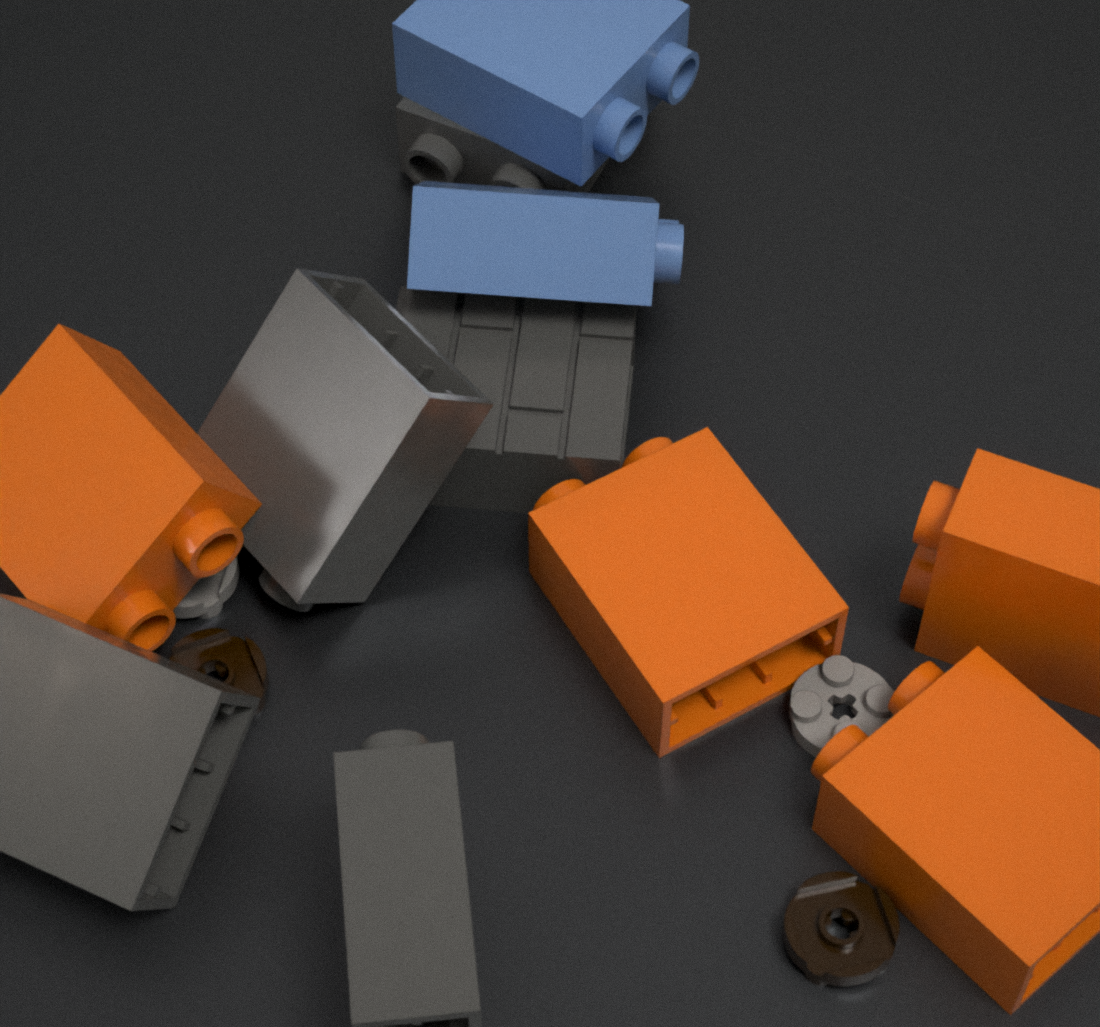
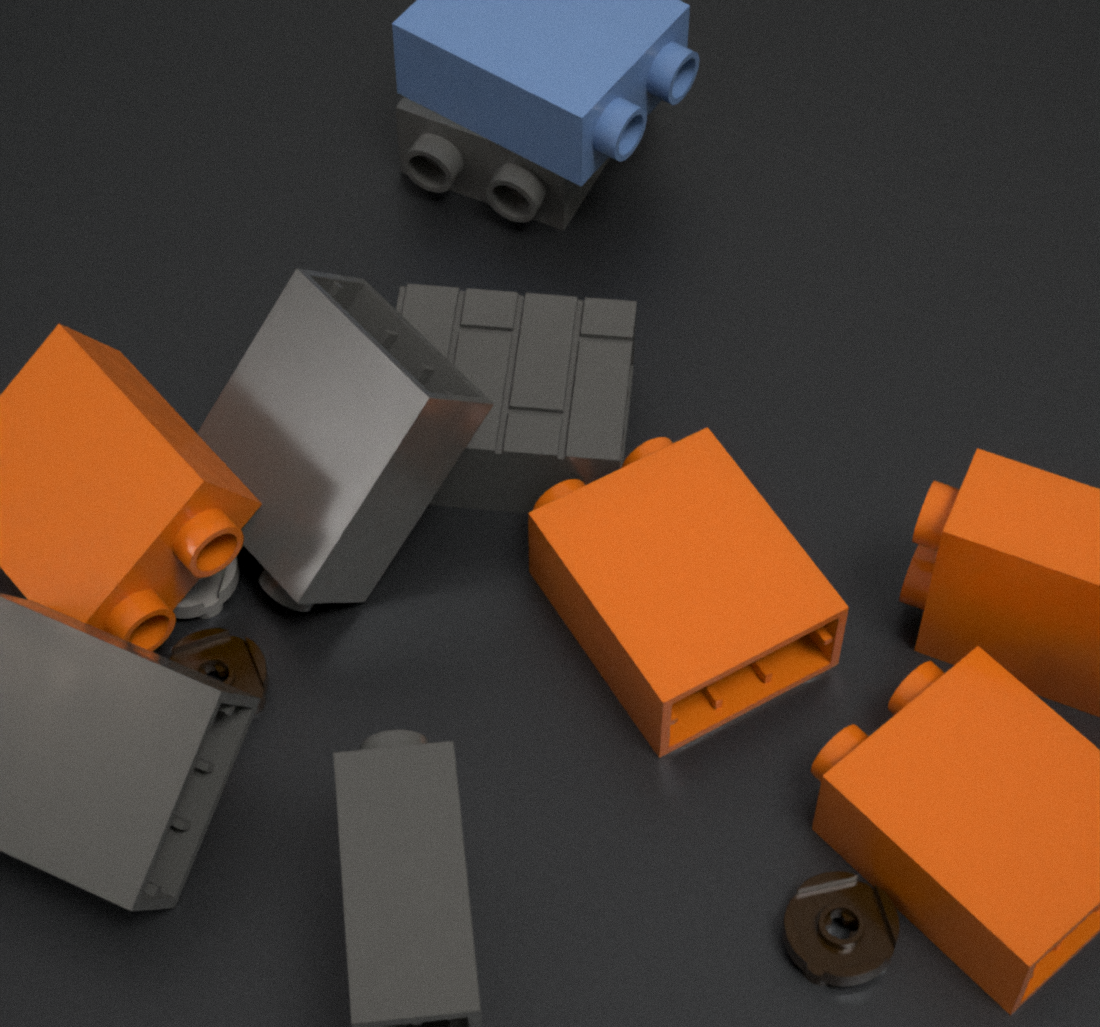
(541, 243): medium blue brick -> none
(836, 683): light grey plate -> none

